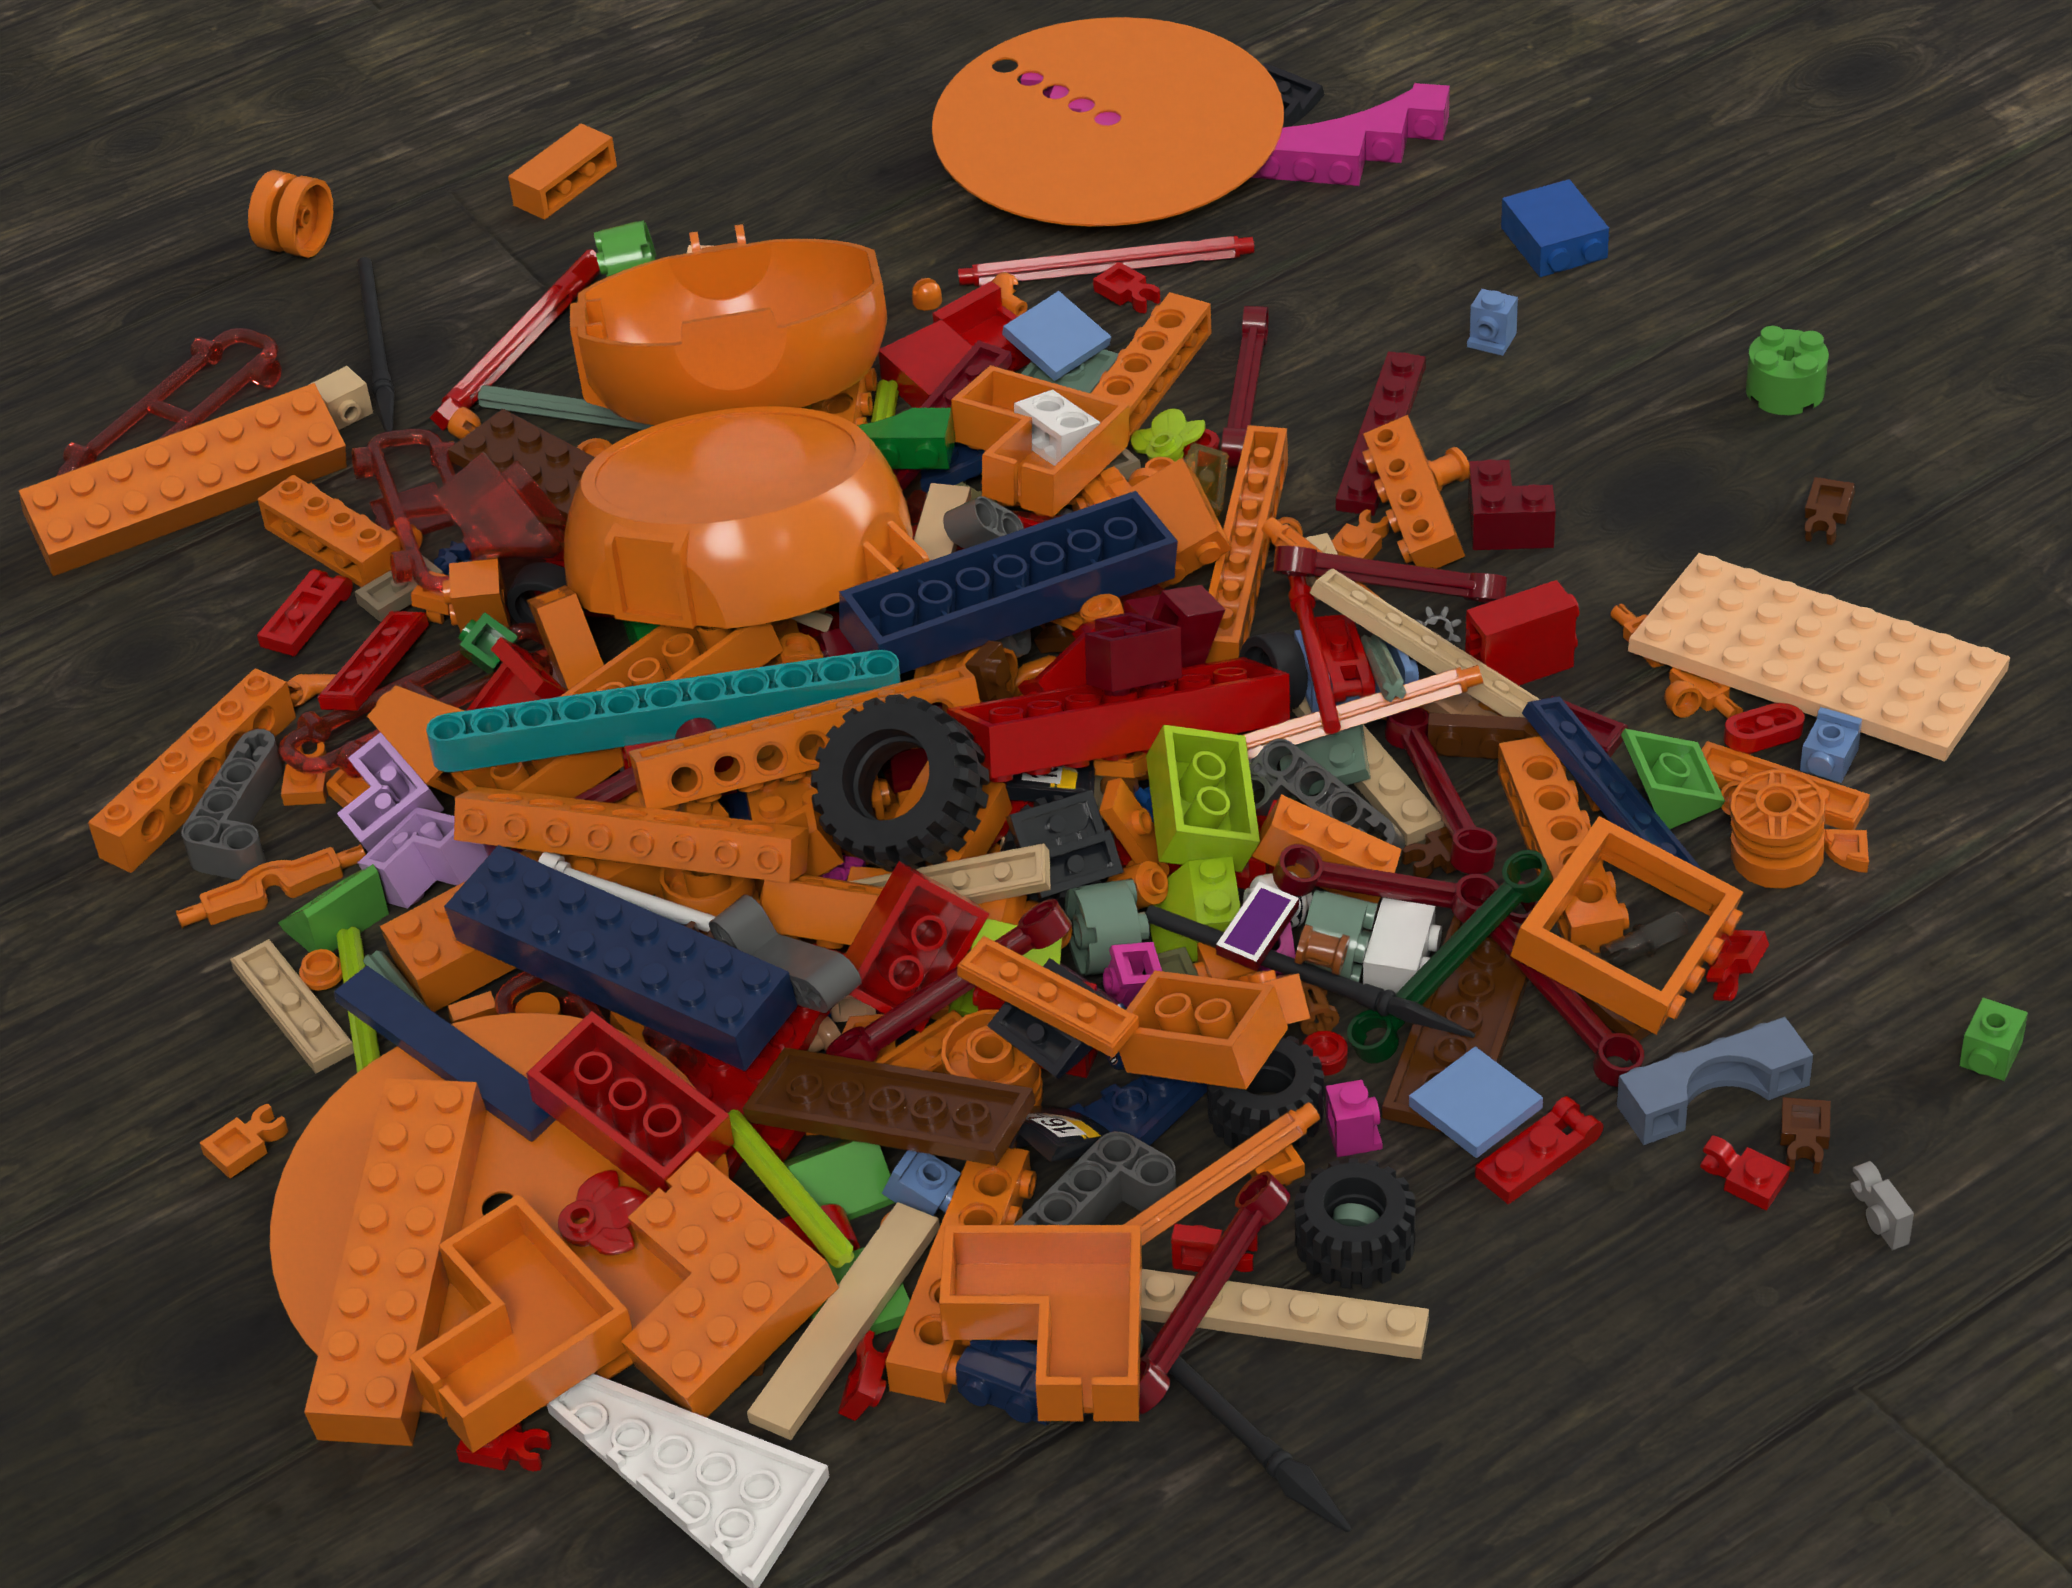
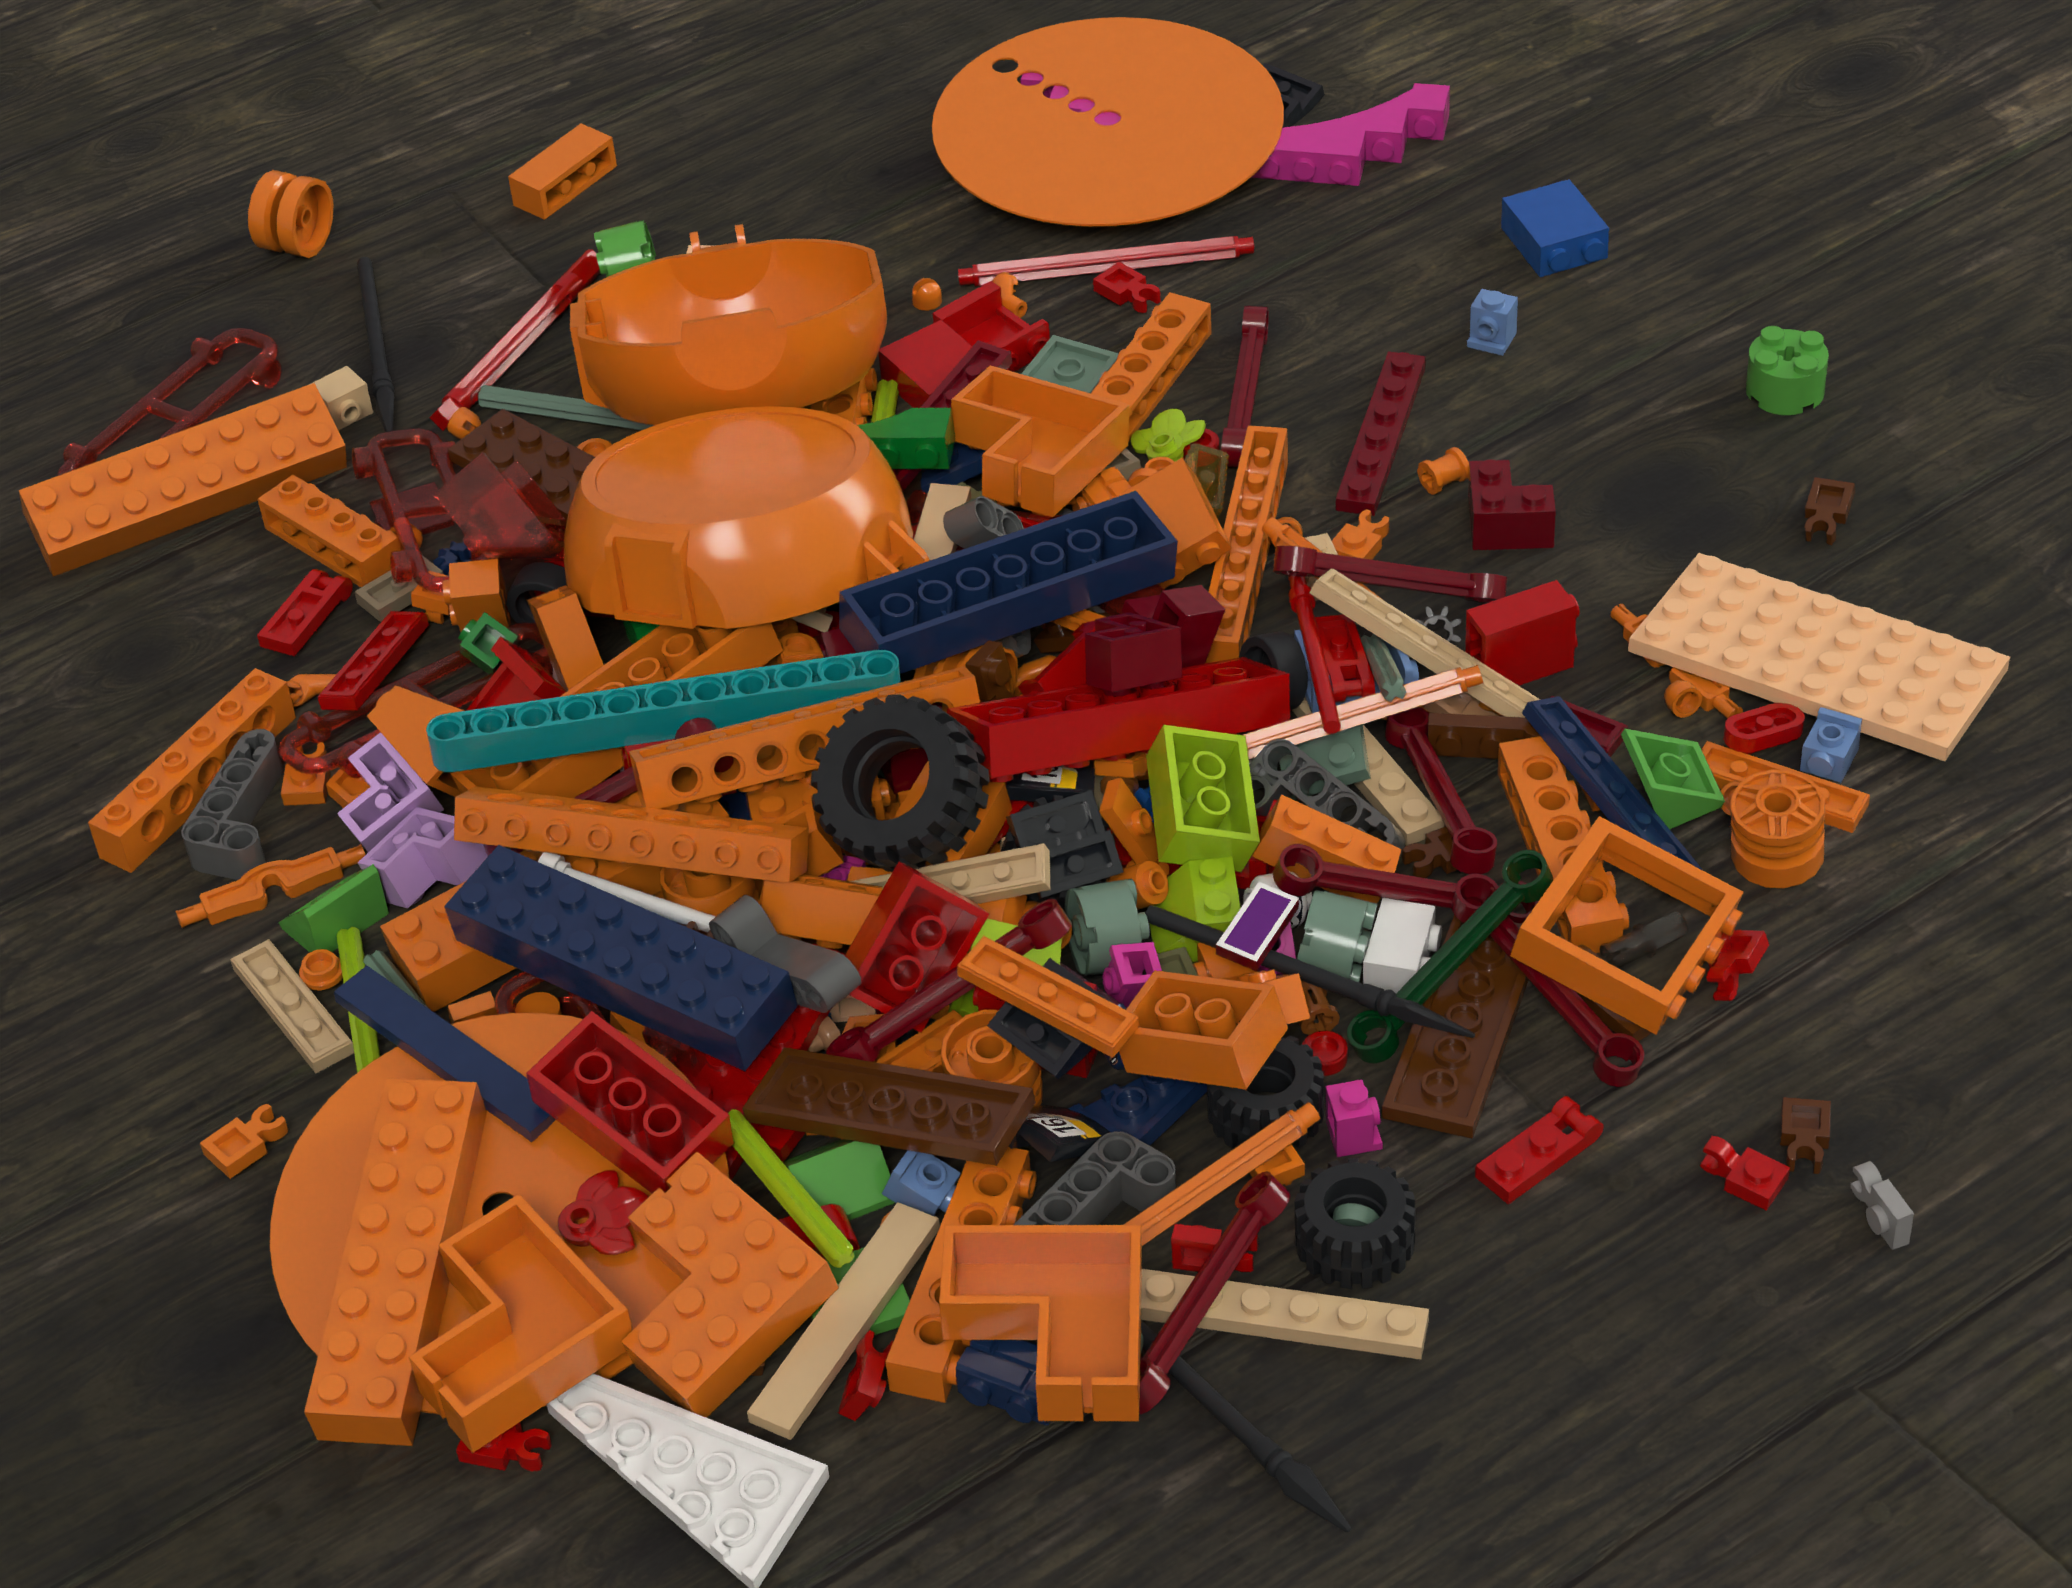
(1055, 424): white brick -> none
(1056, 335): medium blue tile -> none
(1100, 607): orange tile -> none
(1322, 949): dark orange bush -> none
(1413, 495): orange brick -> none
(1475, 1102): medium blue tile -> none
(1762, 1059): sand blue arch -> none
(1848, 848): orange tile -> none
(1989, 1048): bright green brick -> none

